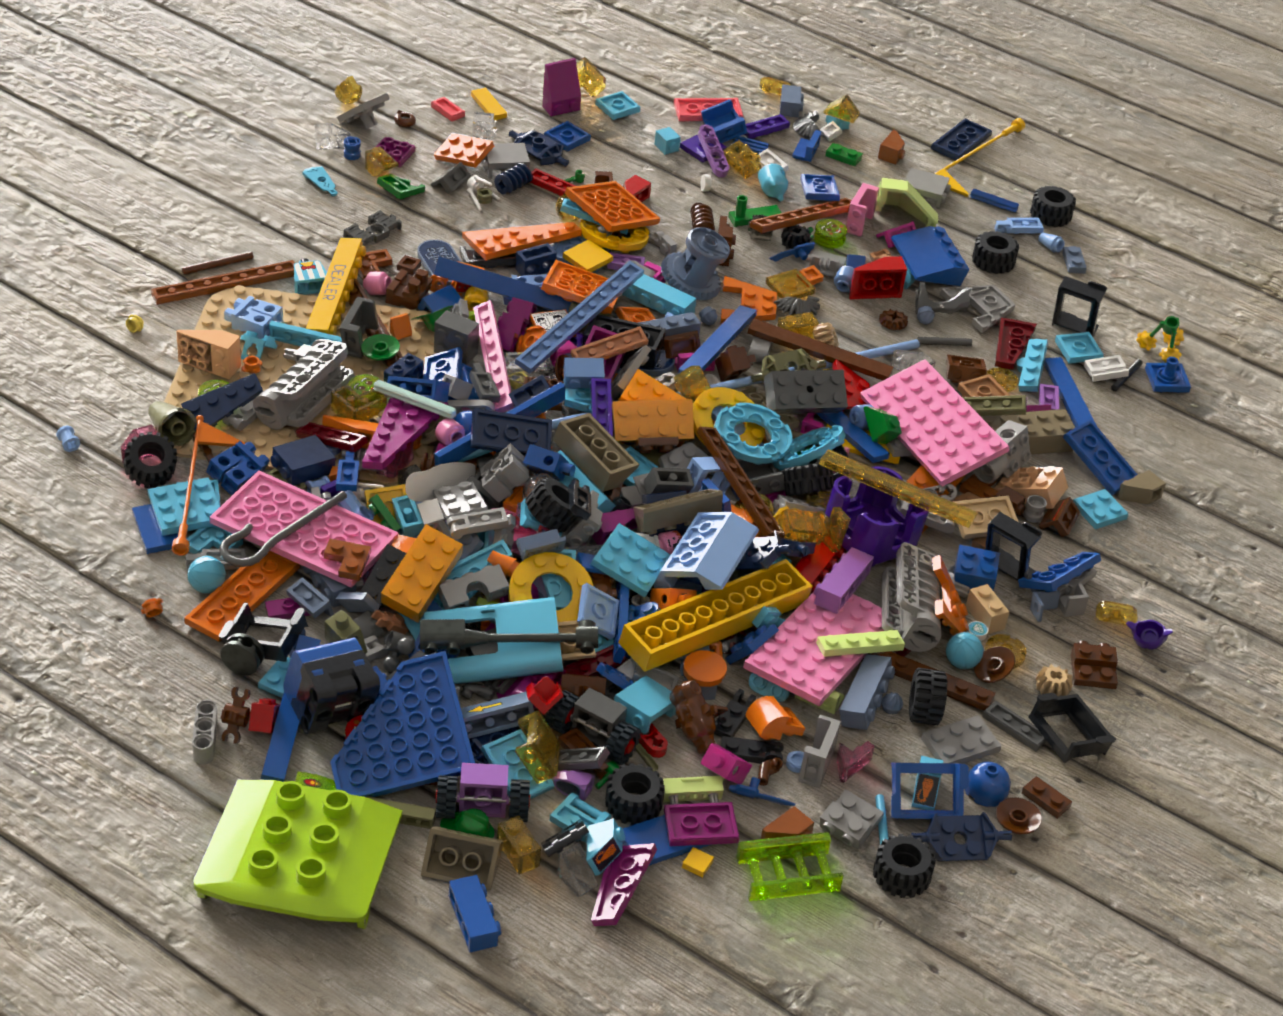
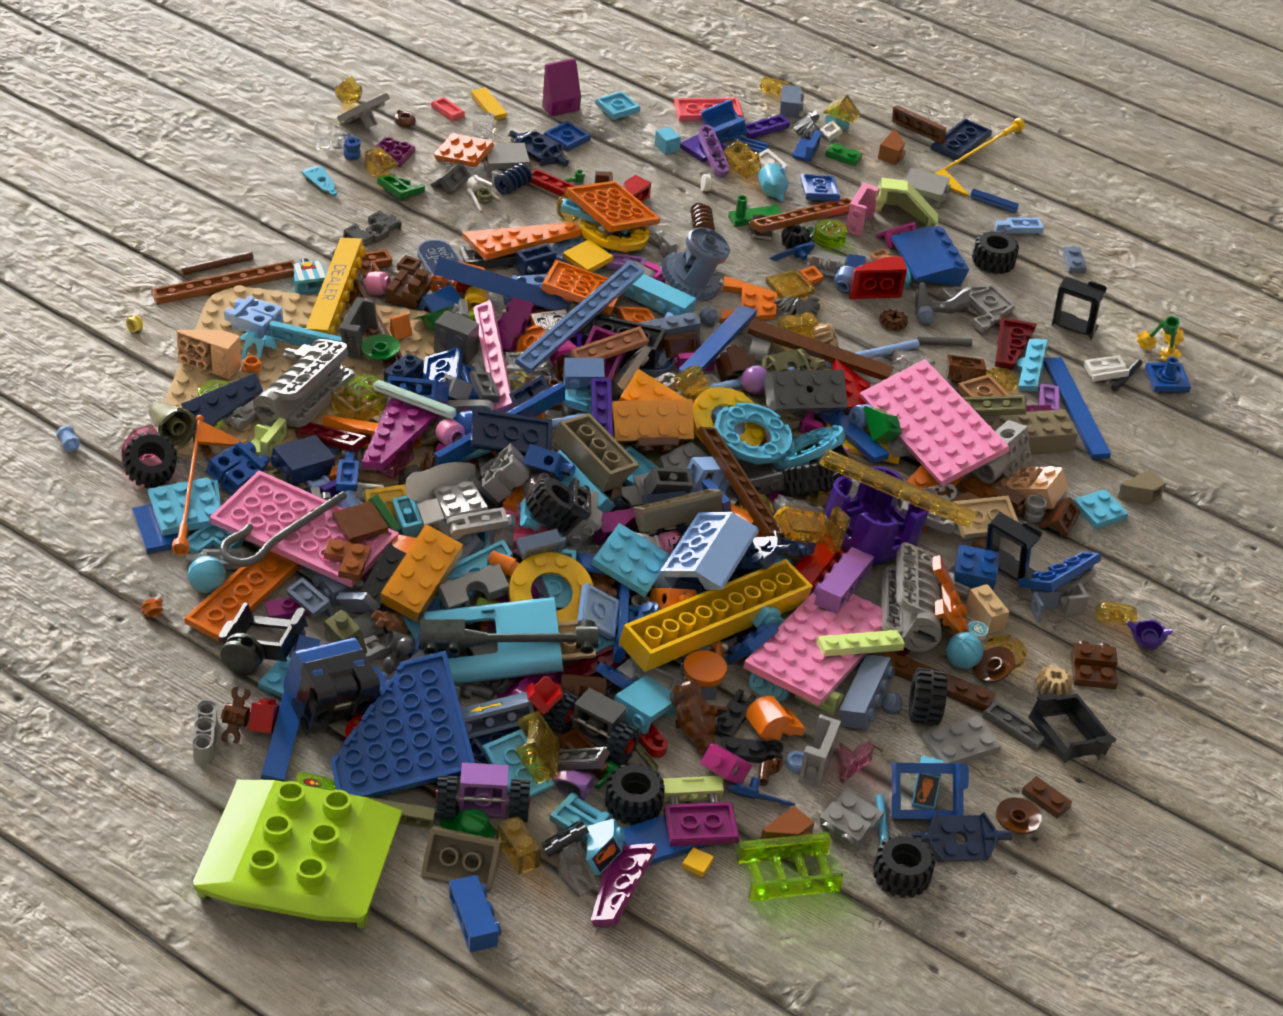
(269, 437): none -> yellowish green panel
(360, 522): none -> reddish brown tile
(590, 77): clear yellow brick -> none
(727, 232): reddish brown plate -> none
(753, 380): none -> medium lavender hair
(919, 124): none -> reddish brown plate
(988, 784): blue cylinder -> none
(1052, 242): light blue cone -> none
(1053, 206): black tyre -> none
(1078, 347): medium azure plate -> none
(1100, 456): blue tile -> none

